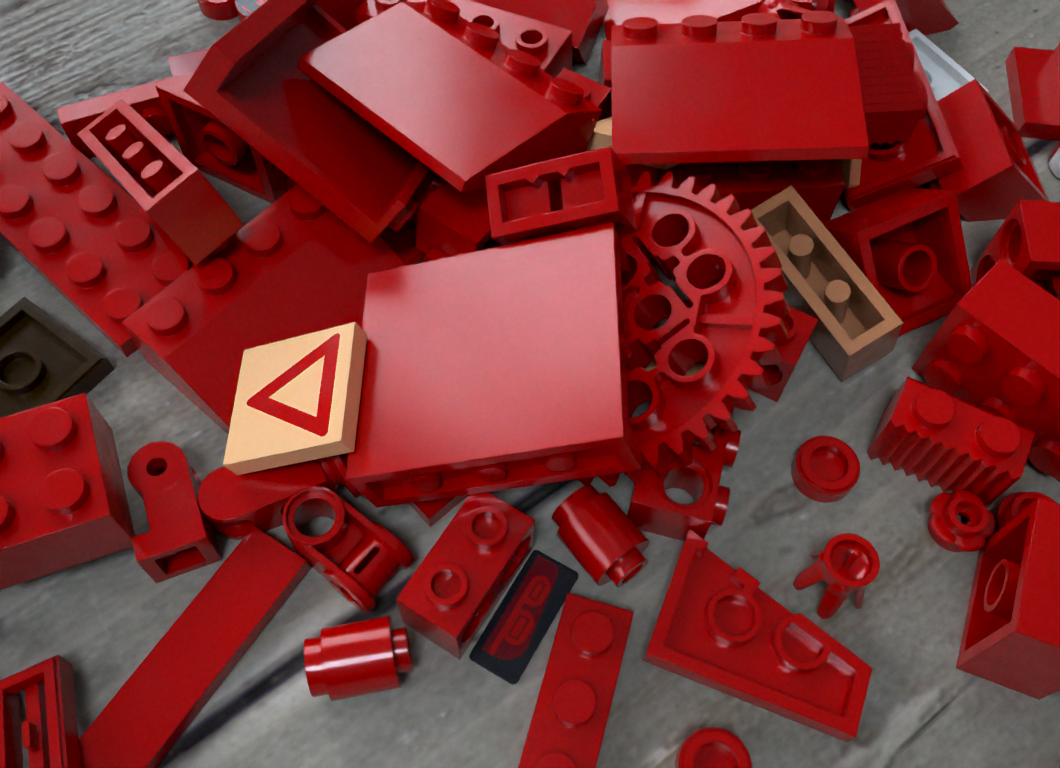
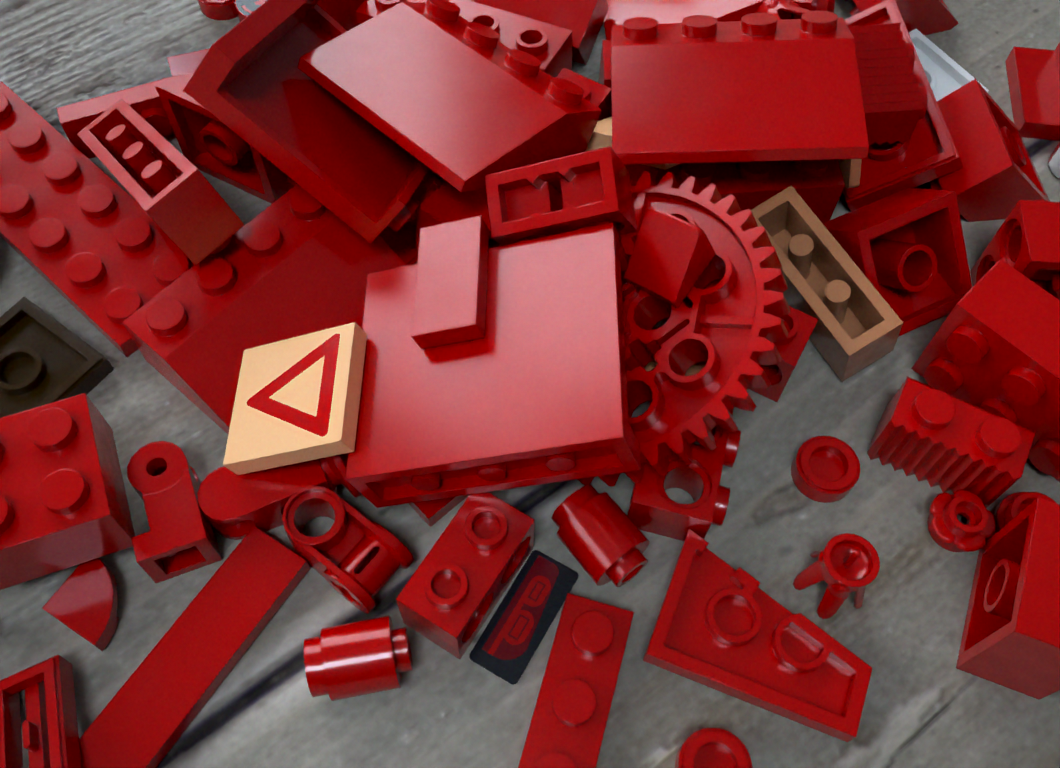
(88, 603): none -> red tile
(451, 283): none -> tile
(668, 256): none -> red slope

